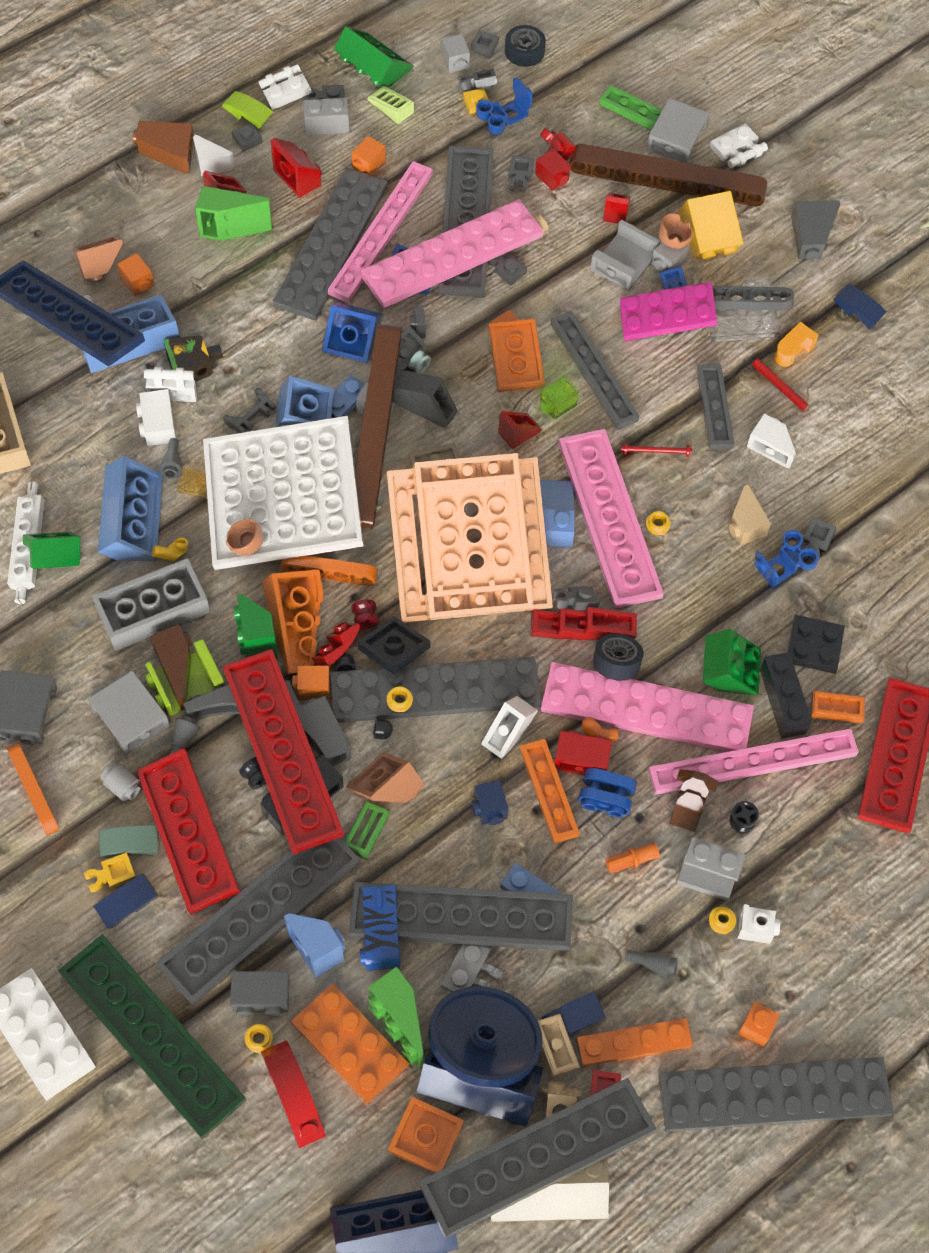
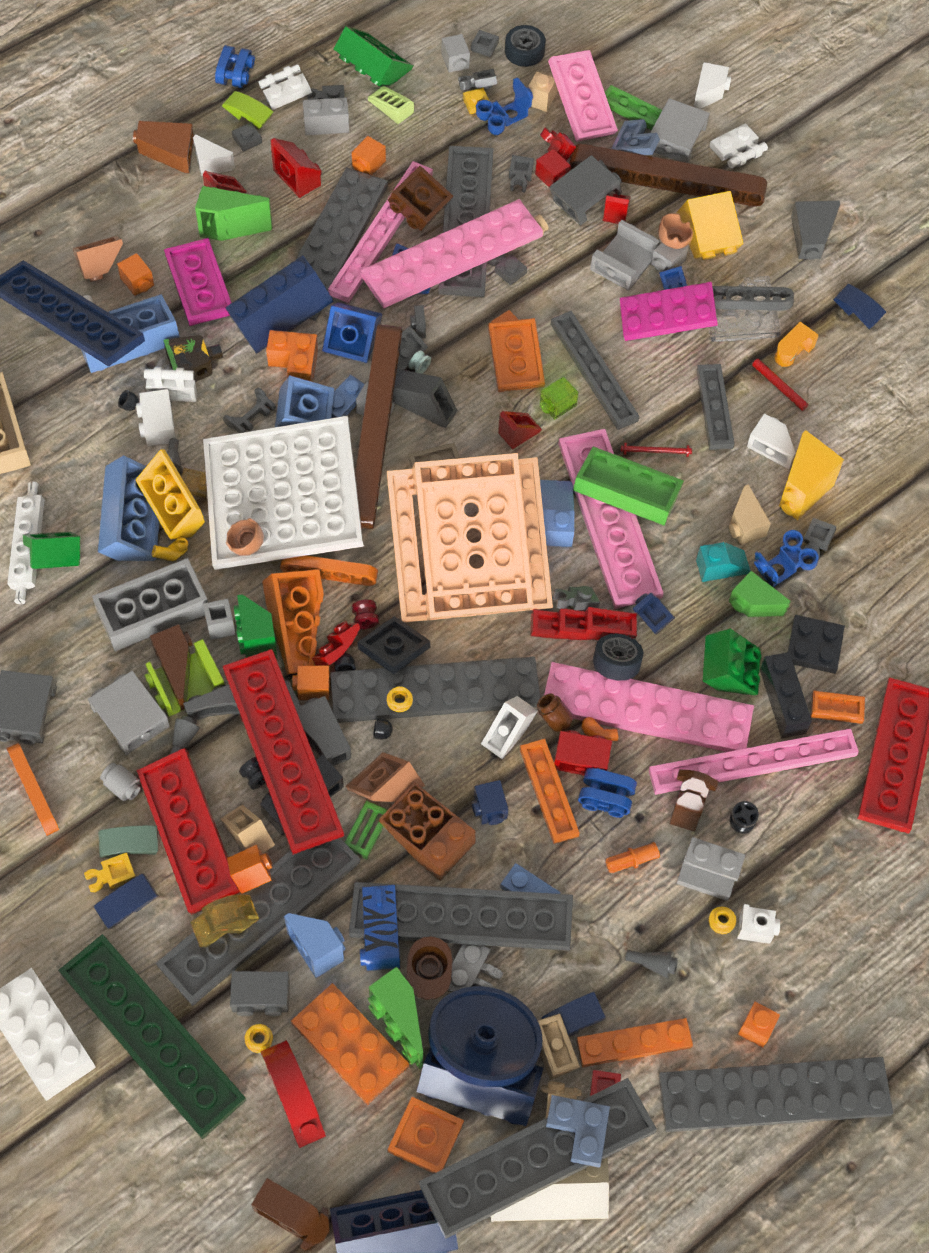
(128, 401): none -> black hinge
(170, 497): none -> yellow slope
(198, 281): none -> dark pink plate
(219, 619): none -> light grey brick
(224, 916): none -> clear yellow brick
(240, 74): none -> blue brick
(247, 829): none -> tan slope
(250, 868): none -> orange brick
(279, 303): none -> dark blue slope
(292, 1213): none -> reddish brown piece
(293, 351): none -> orange brick
(419, 198): none -> reddish brown plate
(428, 831): none -> dark orange slope
(429, 967): none -> reddish brown piece
(543, 90): none -> tan slope
(554, 712): none -> reddish brown brick
(582, 95): none -> bright pink plate
(584, 188): none -> dark grey panel
(588, 1124): none -> sand blue plate
(628, 485): none -> bright green slope
(633, 140): none -> sand blue plate
(653, 612): none -> dark blue bracket
(658, 517): yellow plate -> none
(711, 84): none -> white slope
(721, 561): none -> teal slope
(758, 598): none -> bright green slope
(810, 476): none -> yellow slope

